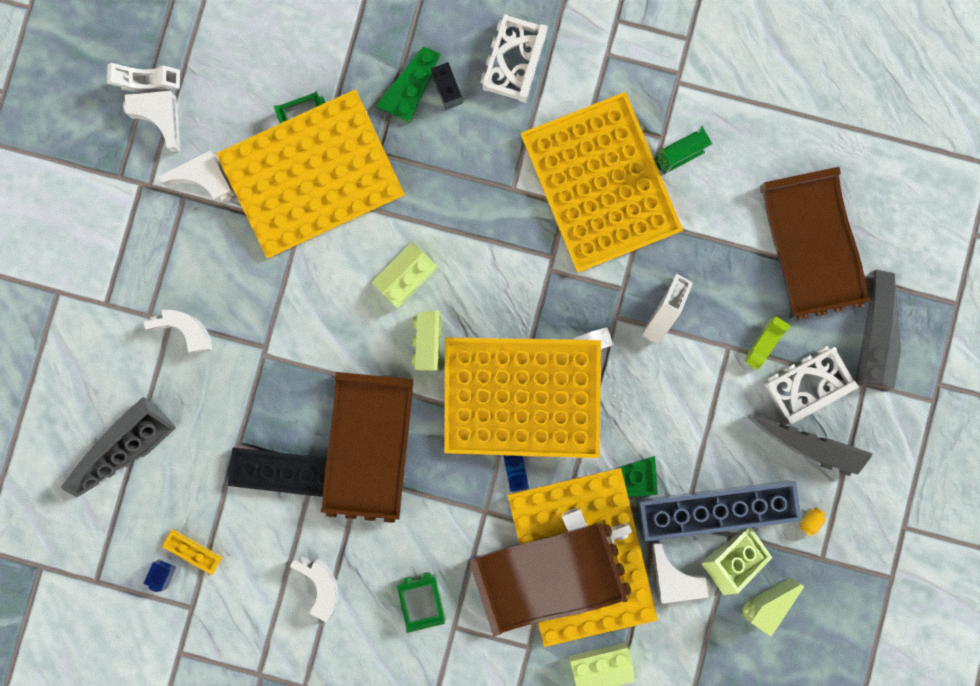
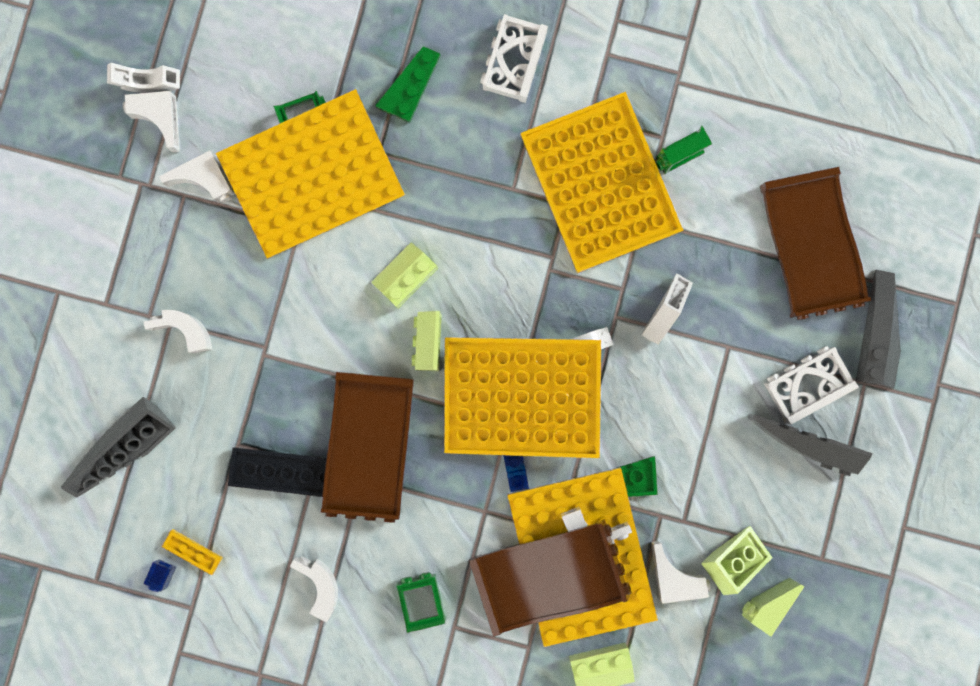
(446, 85): black brick -> none
(719, 510): sand blue brick -> none
(766, 342): lime leg -> none
(812, 521): yellow brick -> none

